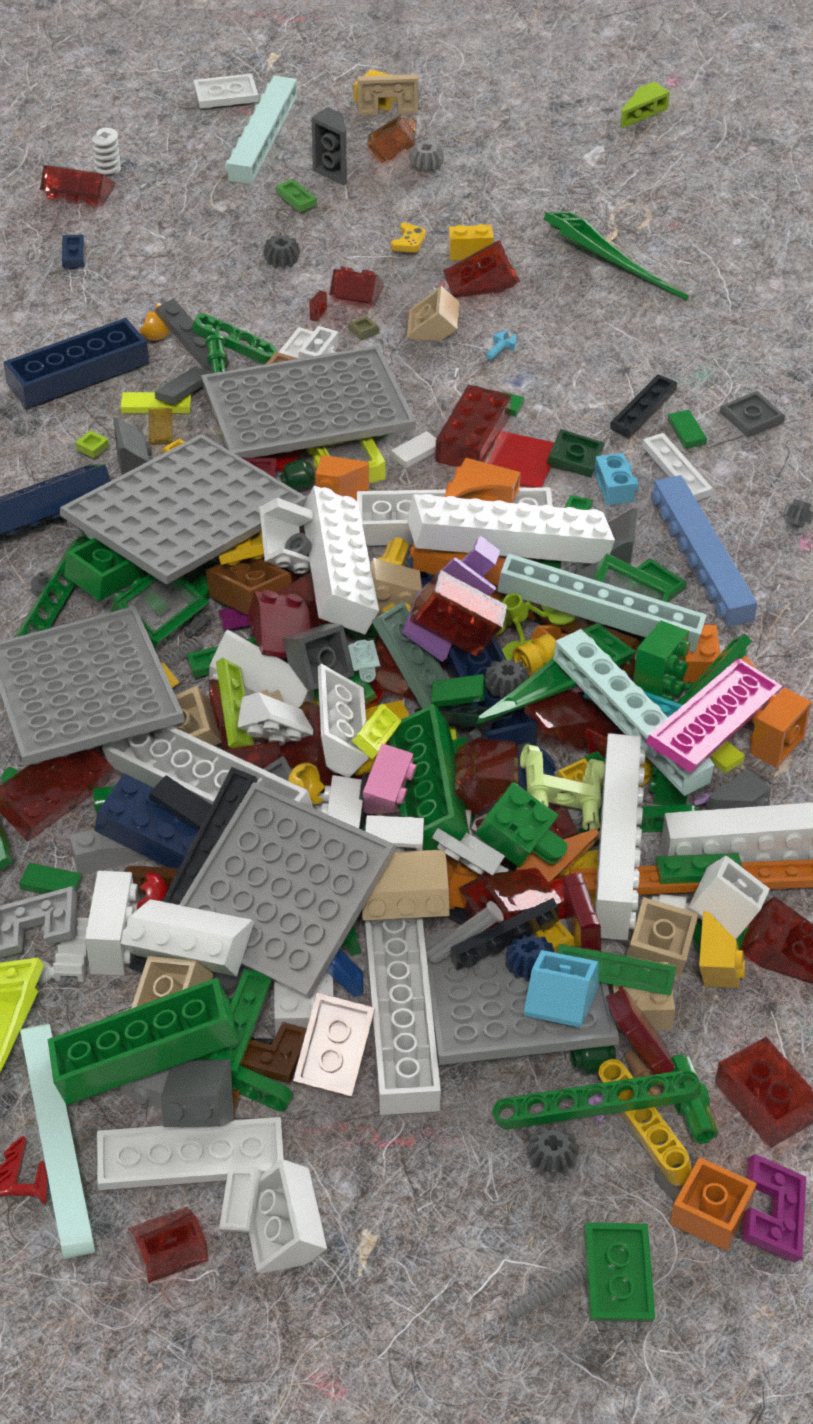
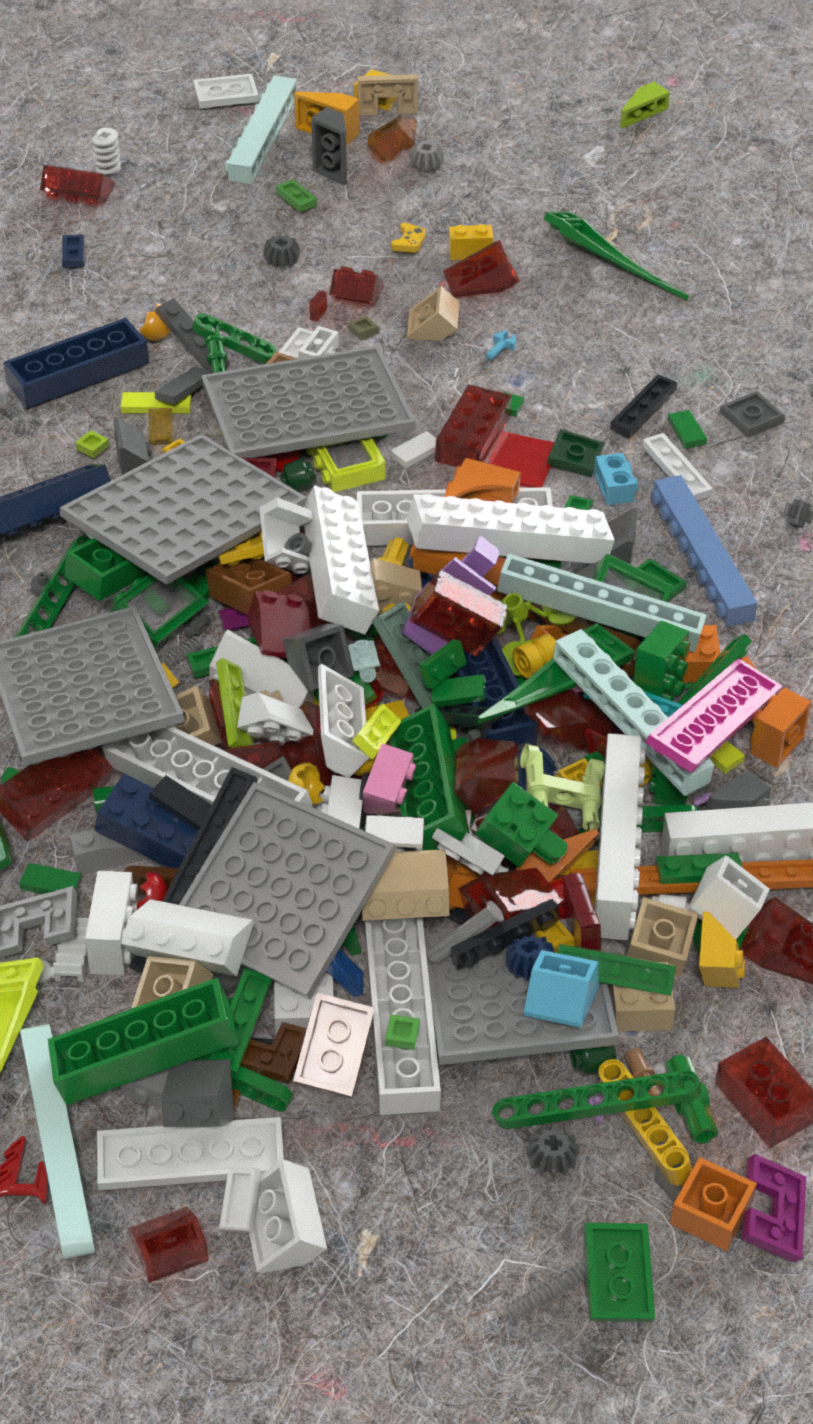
(310, 103): none -> light orange slope
(342, 475): orange slope -> none
(402, 1032): none -> bright green plate
(442, 664): none -> green plate
(505, 677): dark grey gear -> none
(640, 1032): dark red piece -> none

